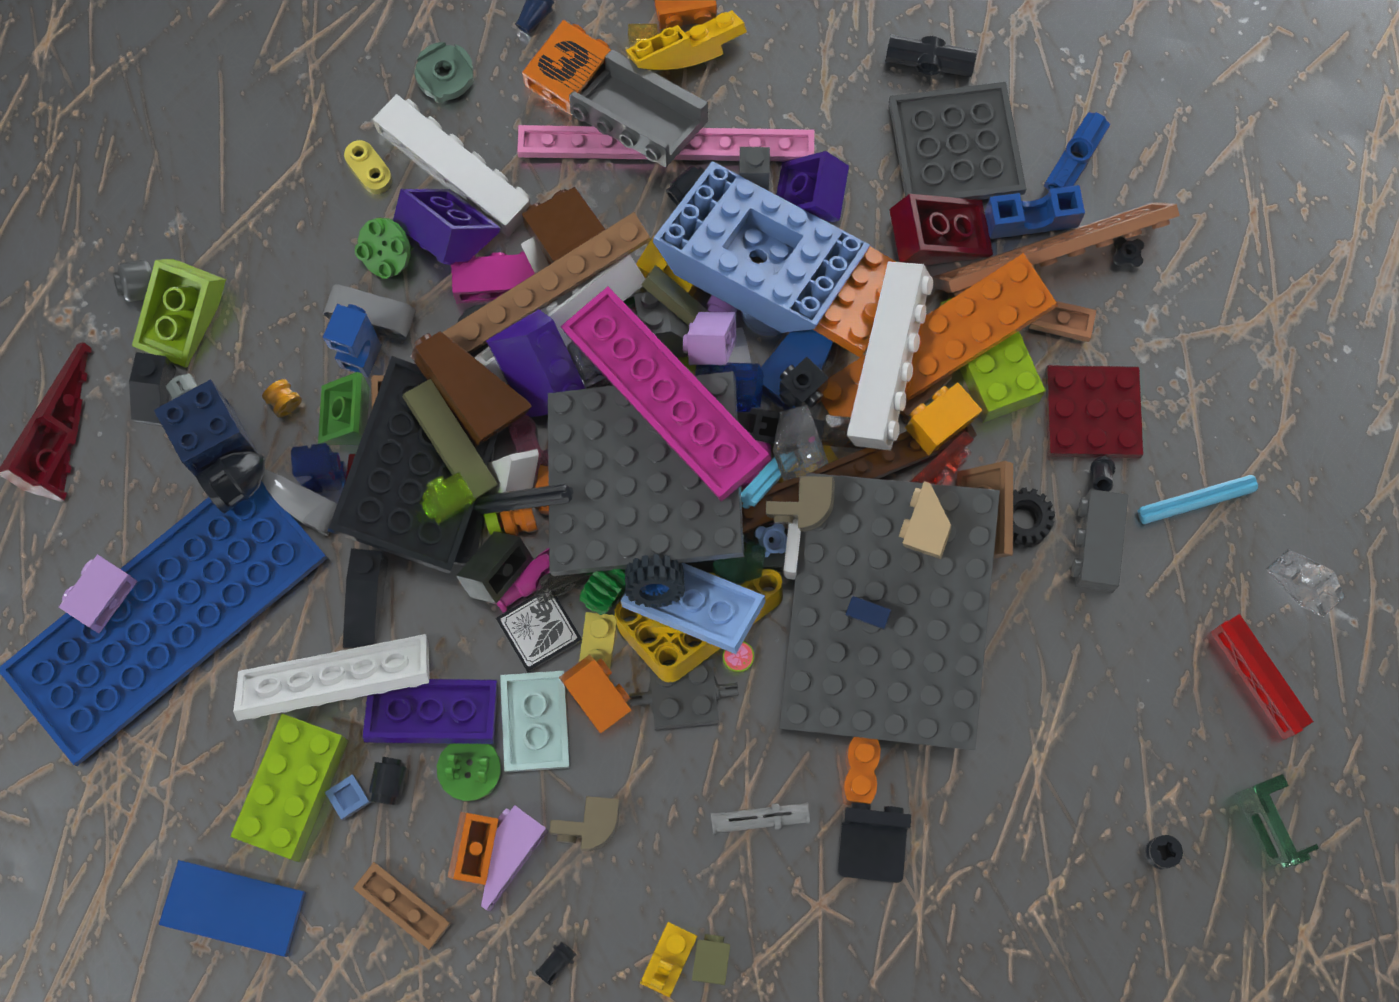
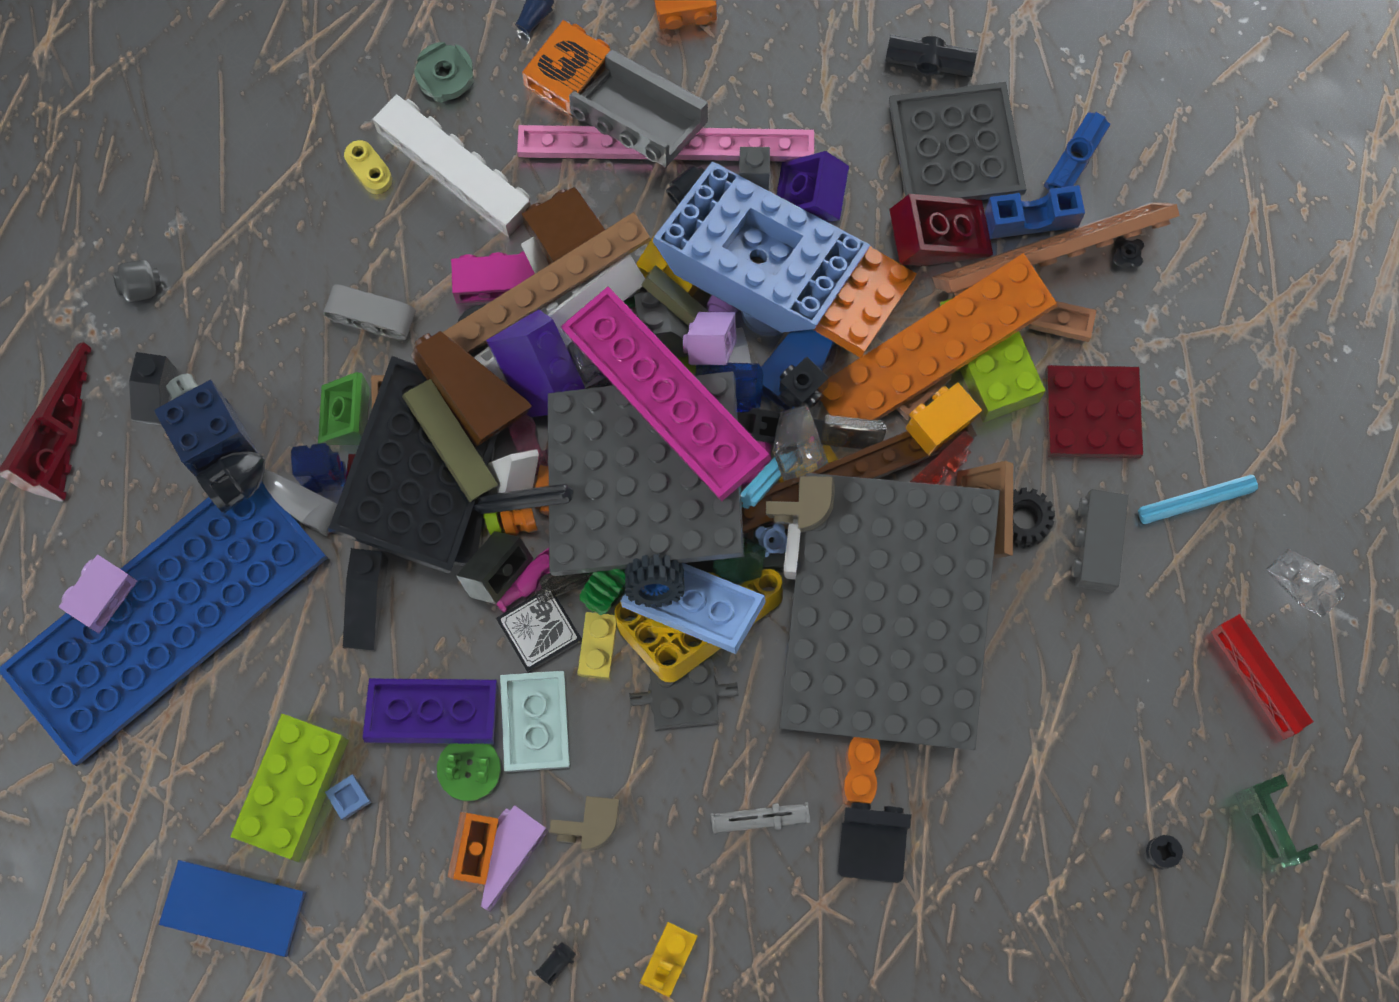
(177, 310): lime slope -> none
(281, 398): light orange wheel -> none
(332, 677): white plate -> none
(353, 339): blue arch -> none
(373, 240): bright green plate -> none
(387, 781): black brick -> none
(402, 906): medium nougat plate -> none
(443, 224): dark purple slope -> none
(446, 497): clear neon green brick -> none
(595, 692): orange brick -> none
(640, 32): clear yellow tile -> none
(683, 49): yellow slope -> none
(711, 960): olive brick -> none
(741, 660): tile -> none
(868, 612): dark blue piece -> none
(890, 355): white brick -> none
(928, 526): tan slope -> none
(1102, 471): black pin -> none

